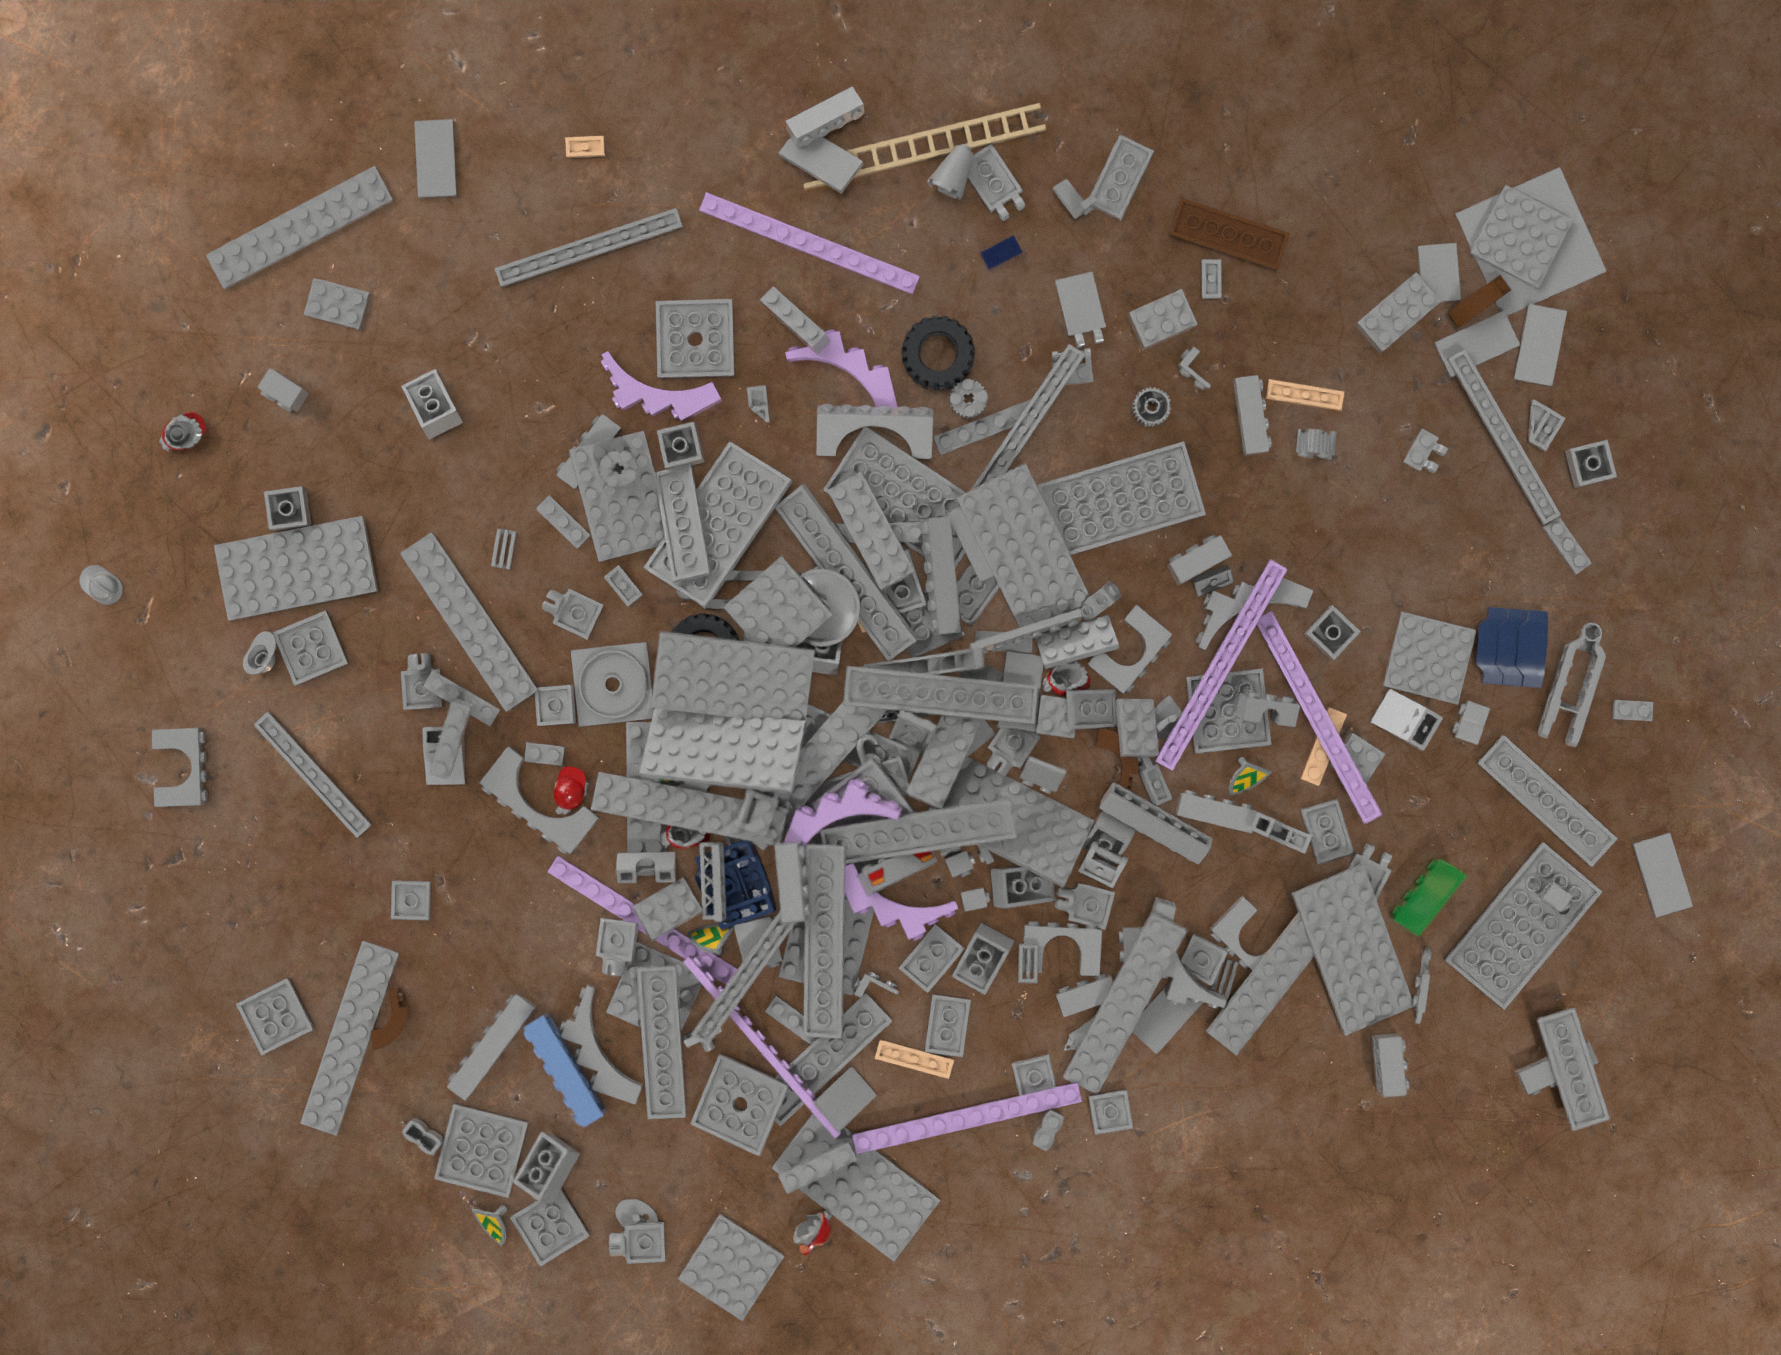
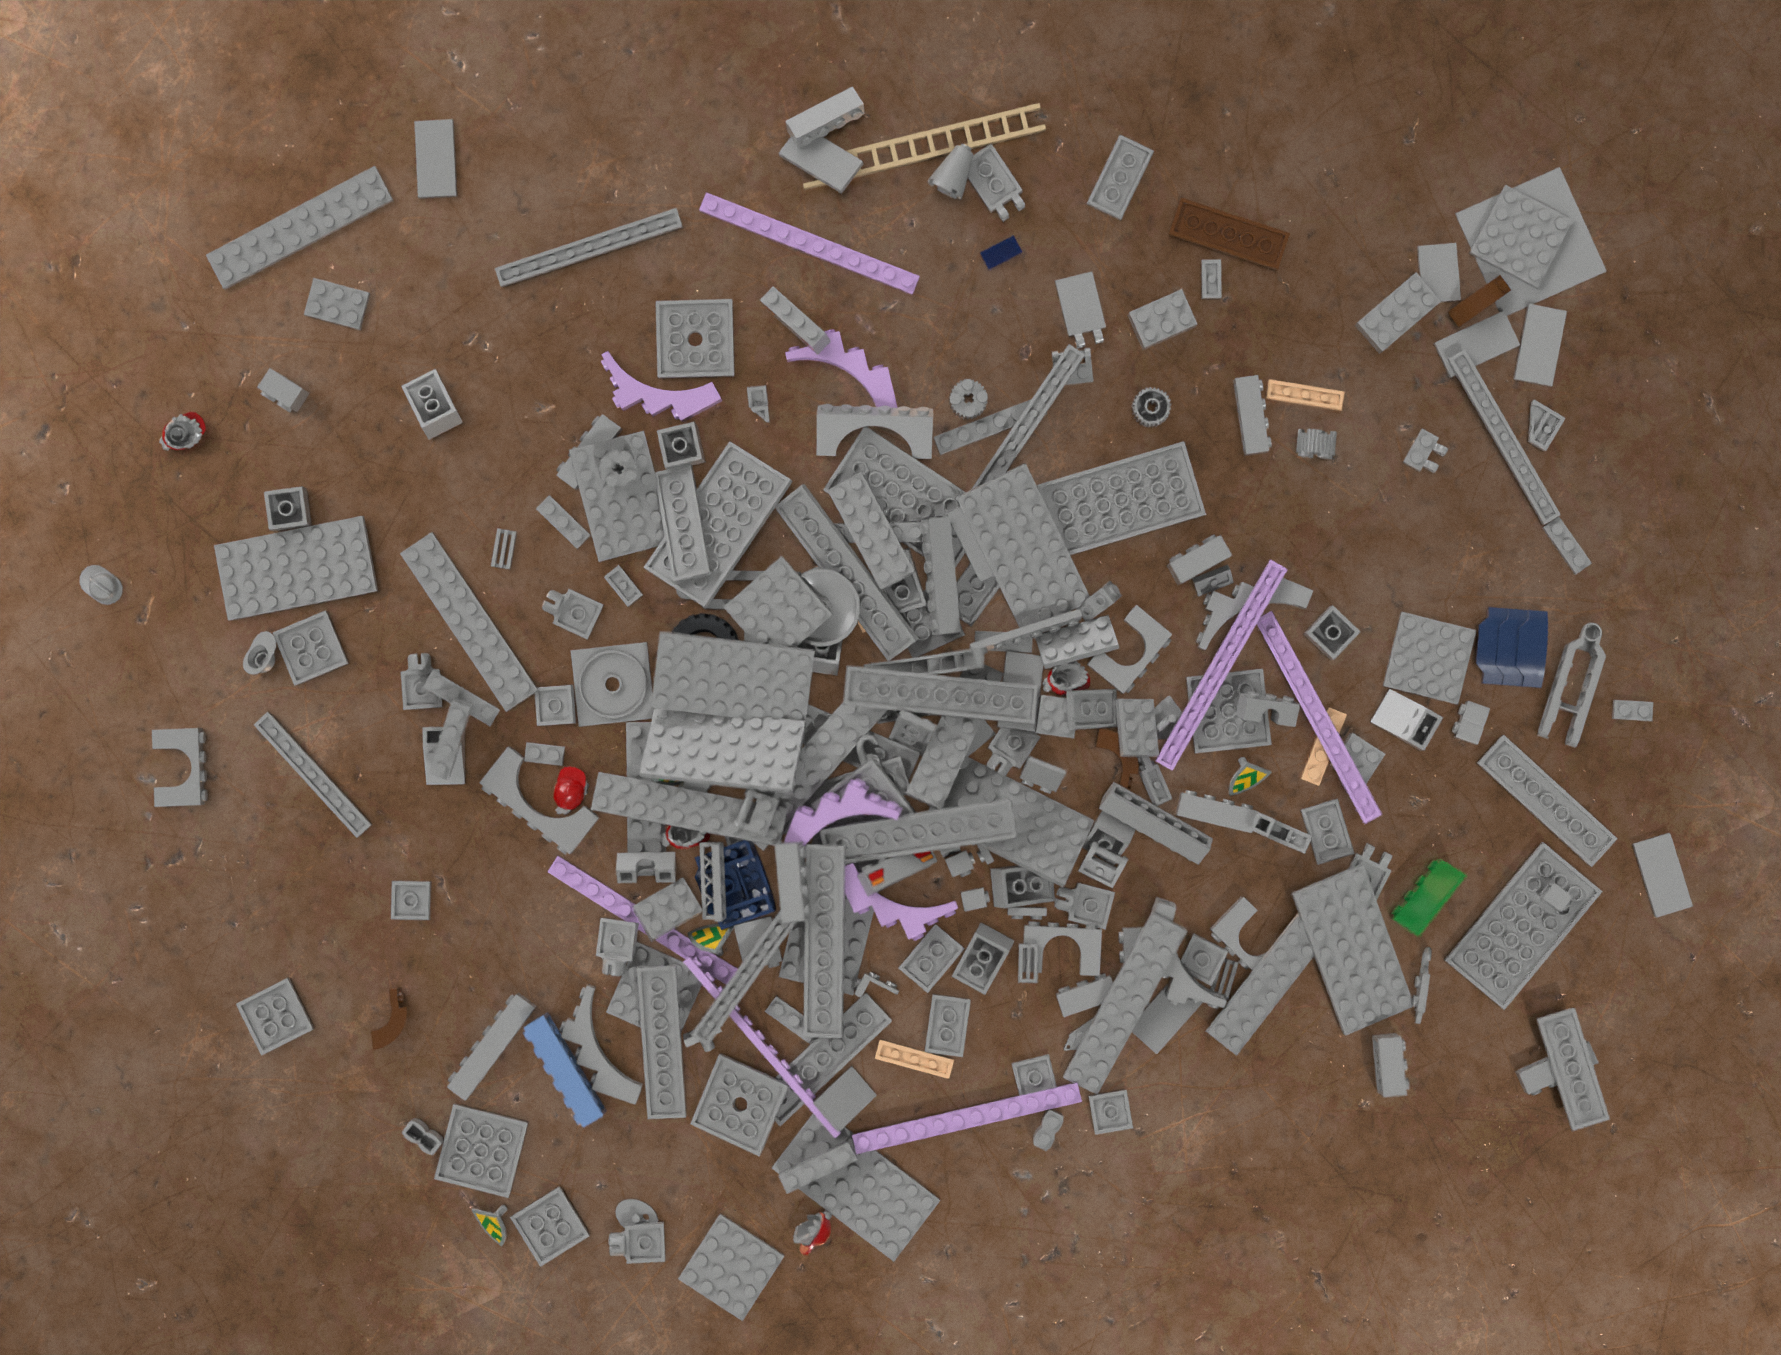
(349, 1038): light grey plate -> none
(546, 1167): light grey brick -> none
(585, 146): light nougat plate -> none
(944, 327): black tyre -> none
(1034, 912): none -> light grey plate
(1072, 199): light grey bracket -> none
(1187, 358): light grey bracket -> none
(1590, 464): light grey brick -> none

